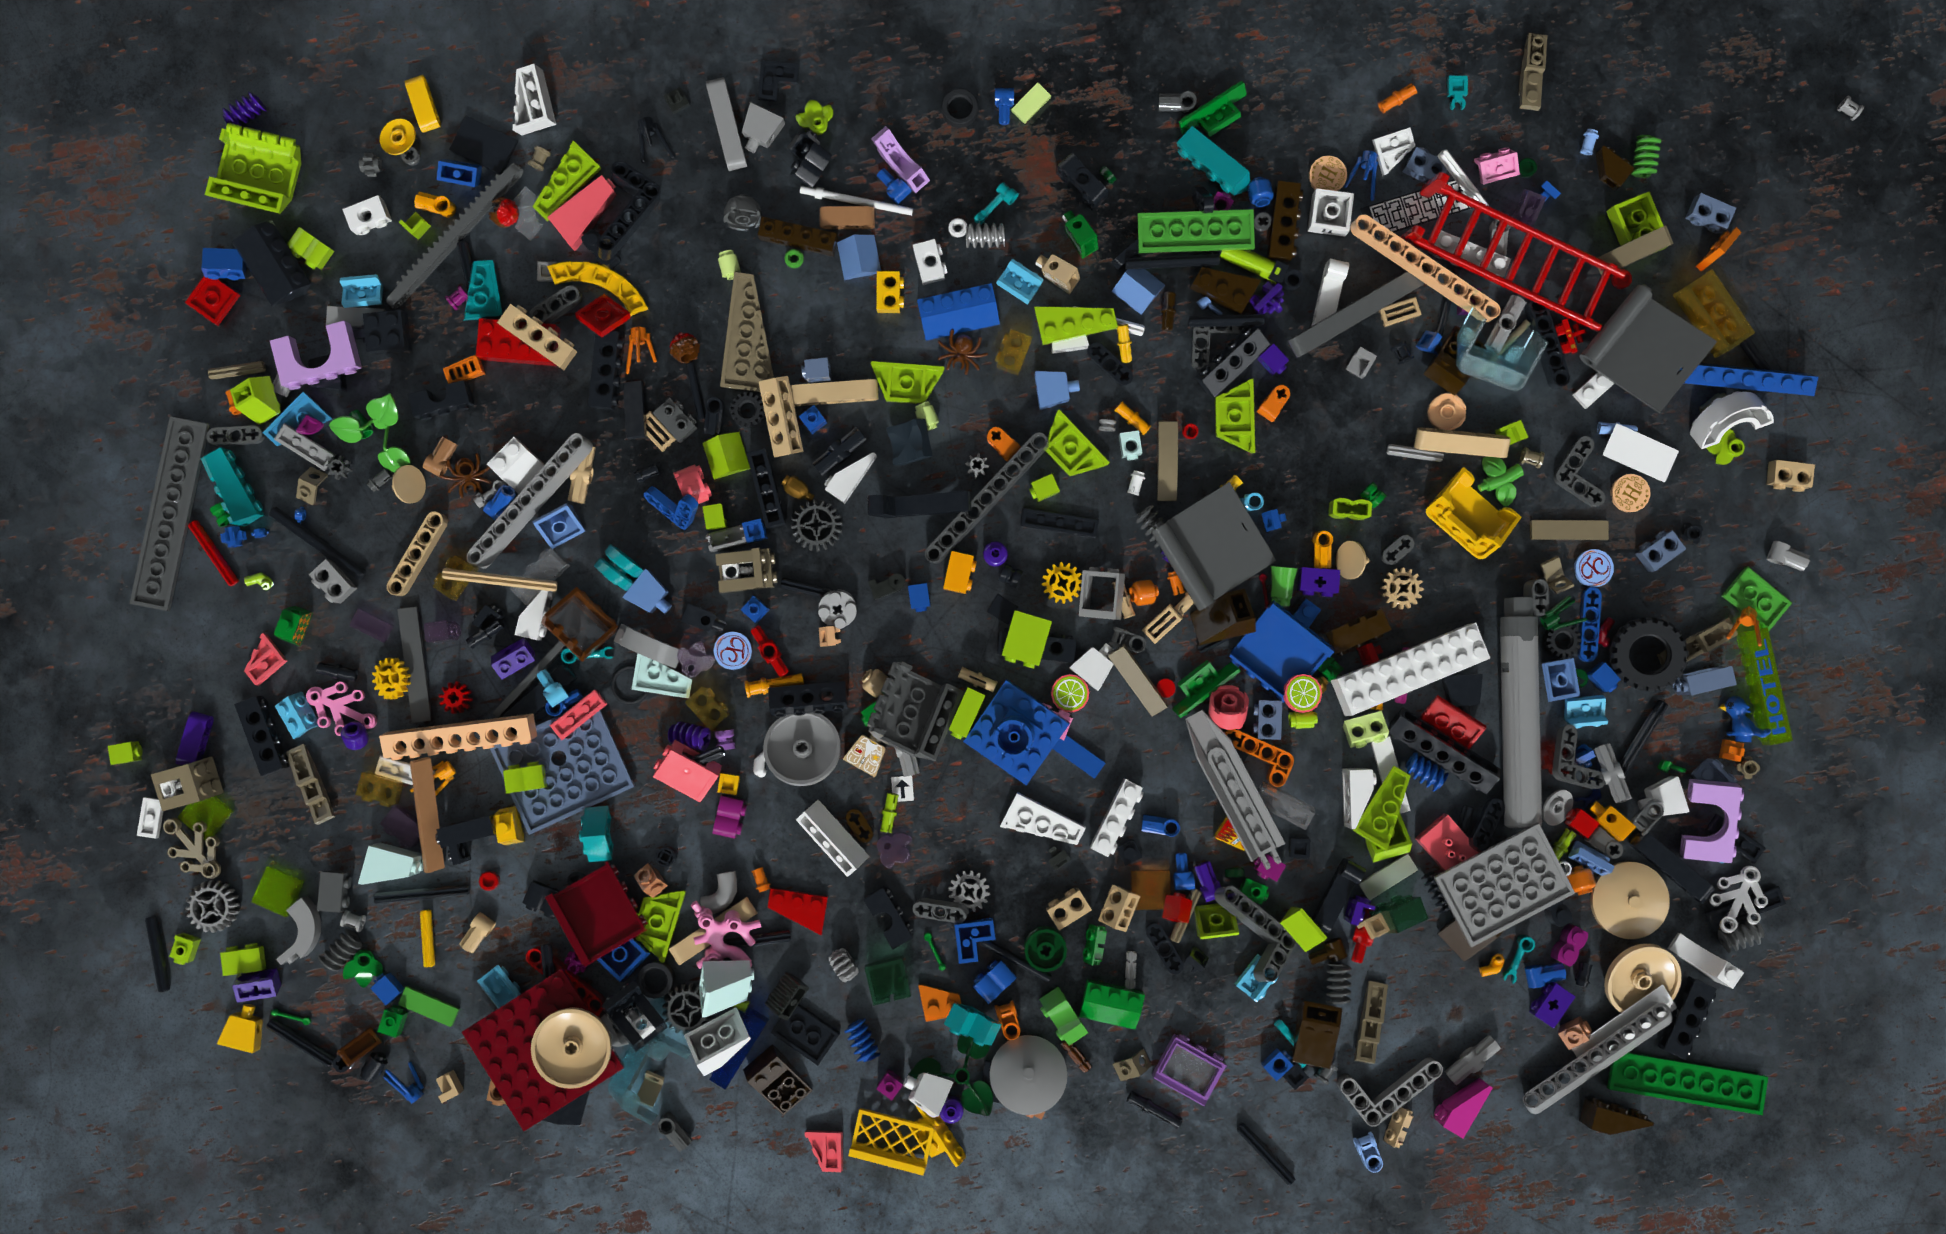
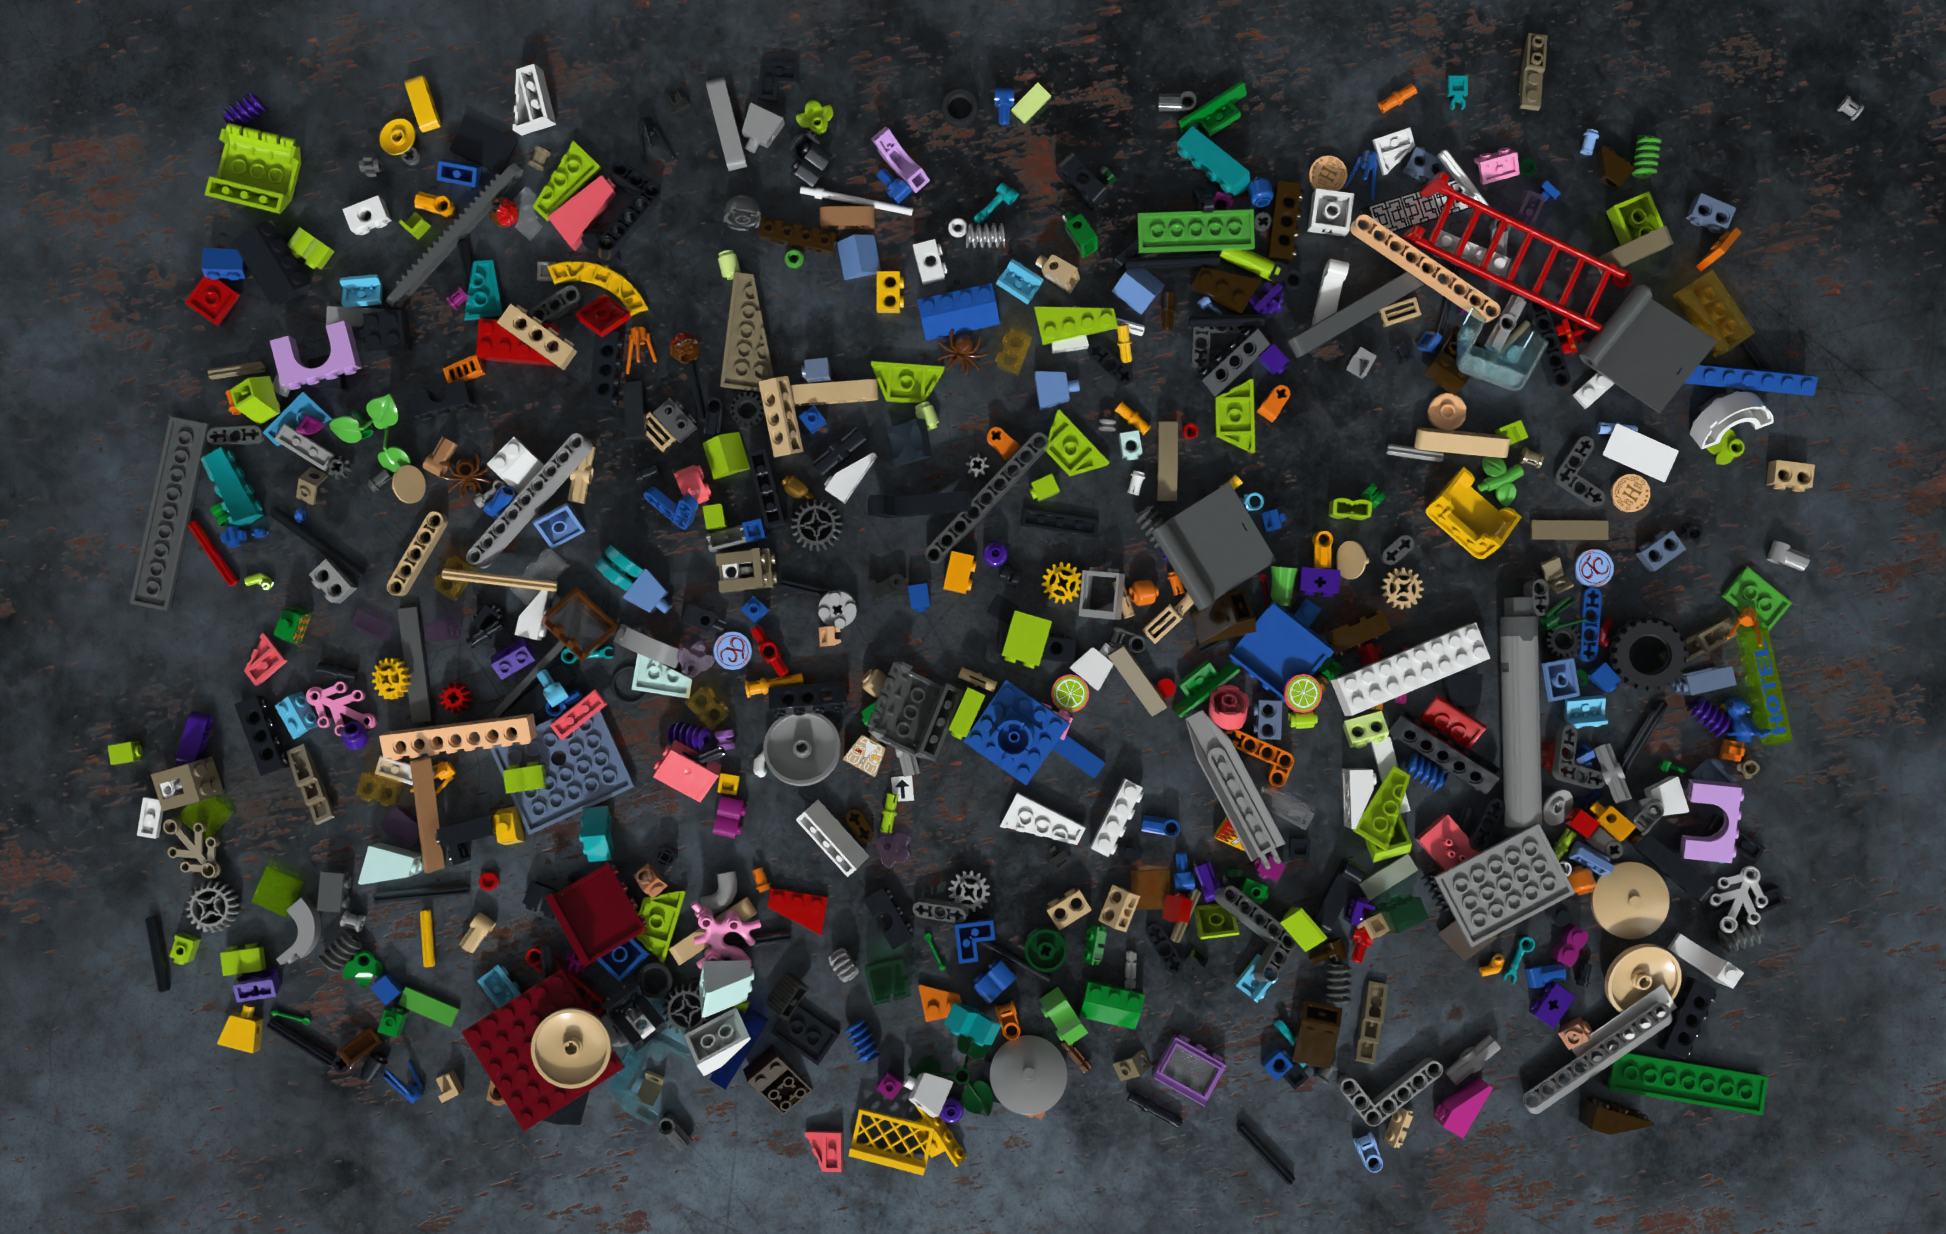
(1710, 715): none -> dark purple piece

